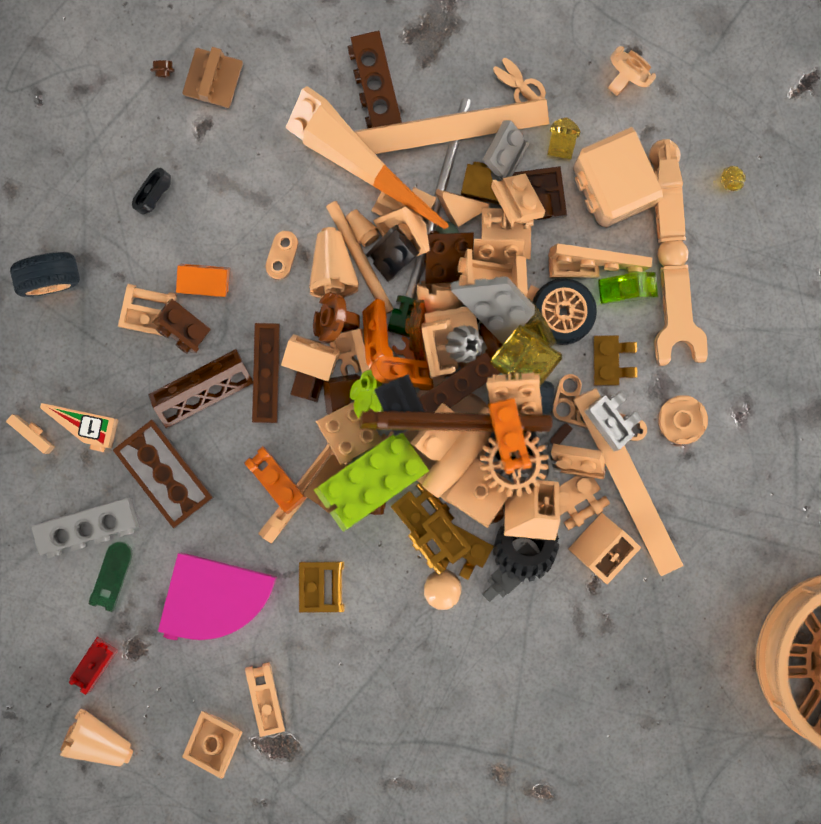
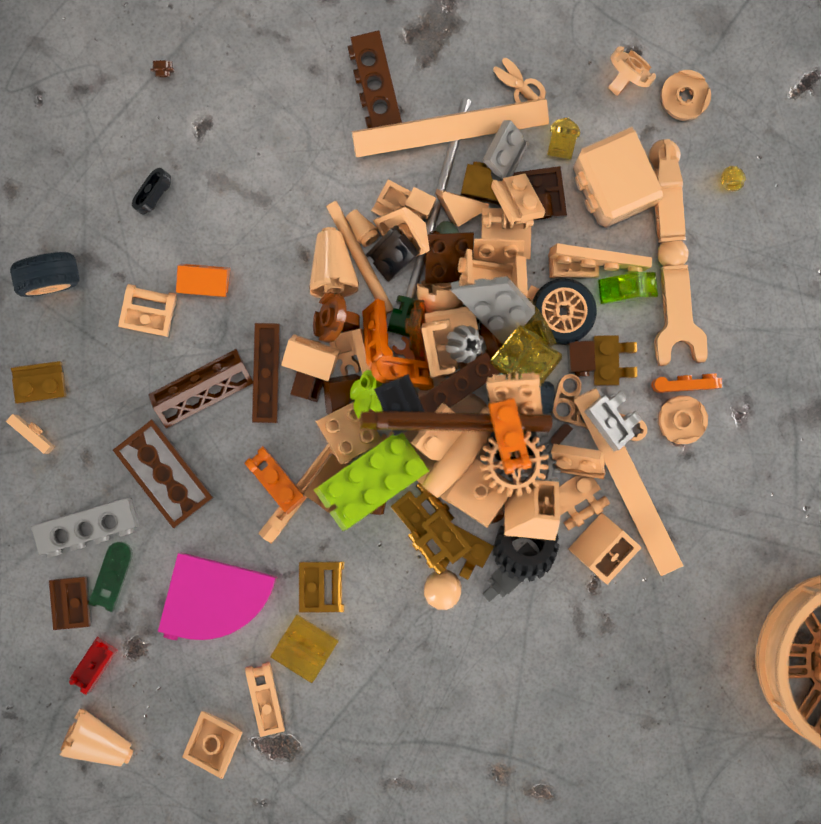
(38, 382): none -> pearl gold plate
(69, 603): none -> reddish brown plate
(87, 427): slope -> none
(181, 326): reddish brown bracket -> none
(212, 77): medium nougat bracket -> none
(282, 254): light nougat plate -> none
(304, 648): none -> clear yellow bracket
(329, 135): light nougat plate -> none
(581, 358): none -> reddish brown brick
(685, 383): none -> orange plate
(698, 89): none -> light nougat plate

